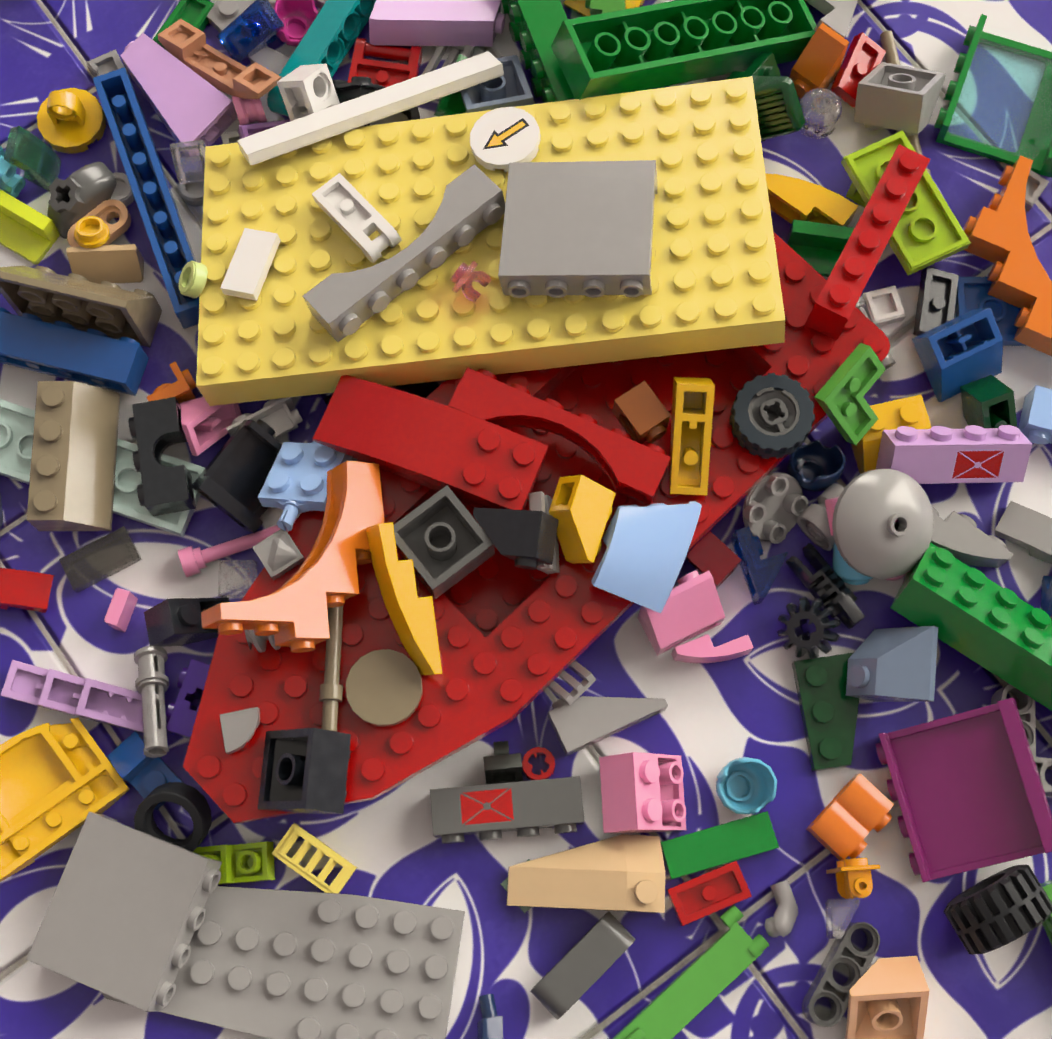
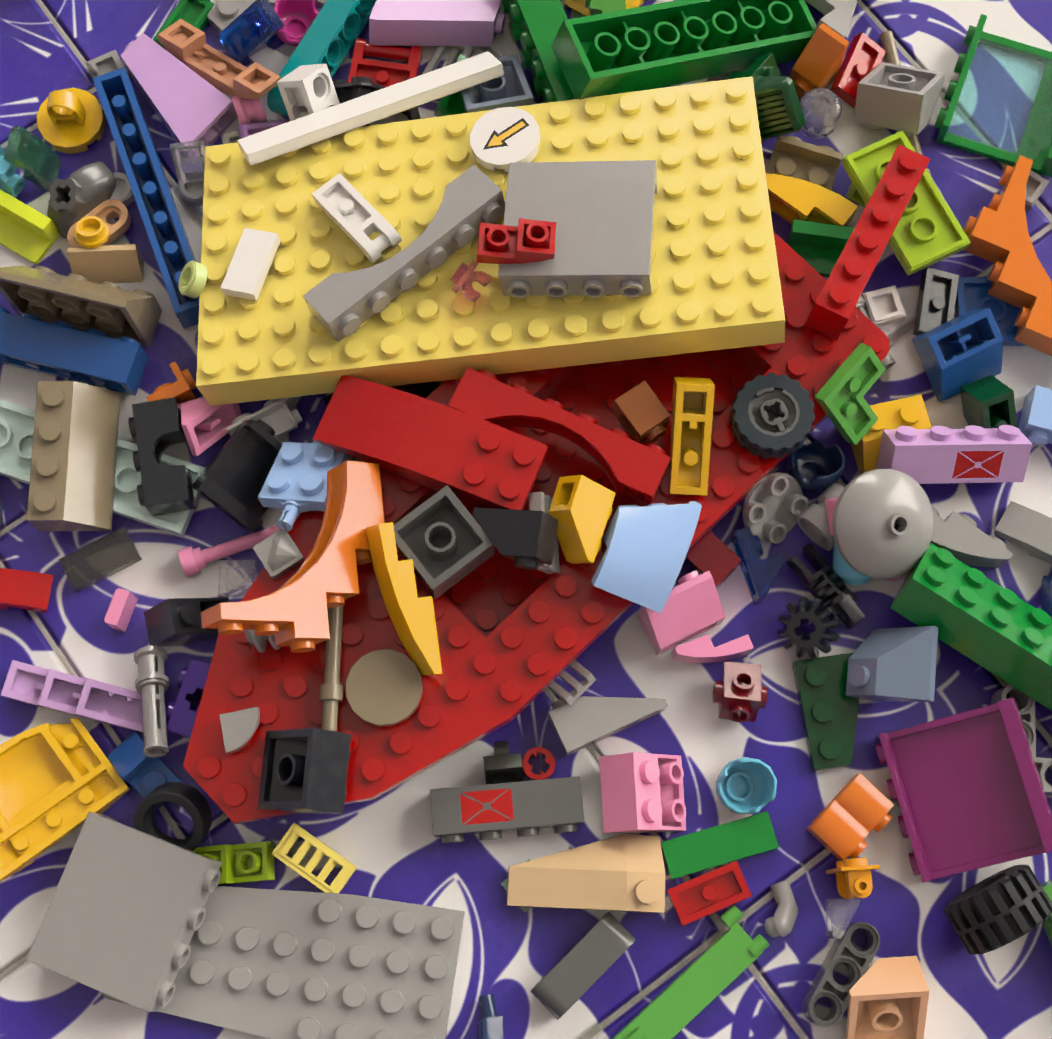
(518, 244): none -> red slope
(739, 692): none -> dark red brick
(804, 161): none -> dark tan bracket

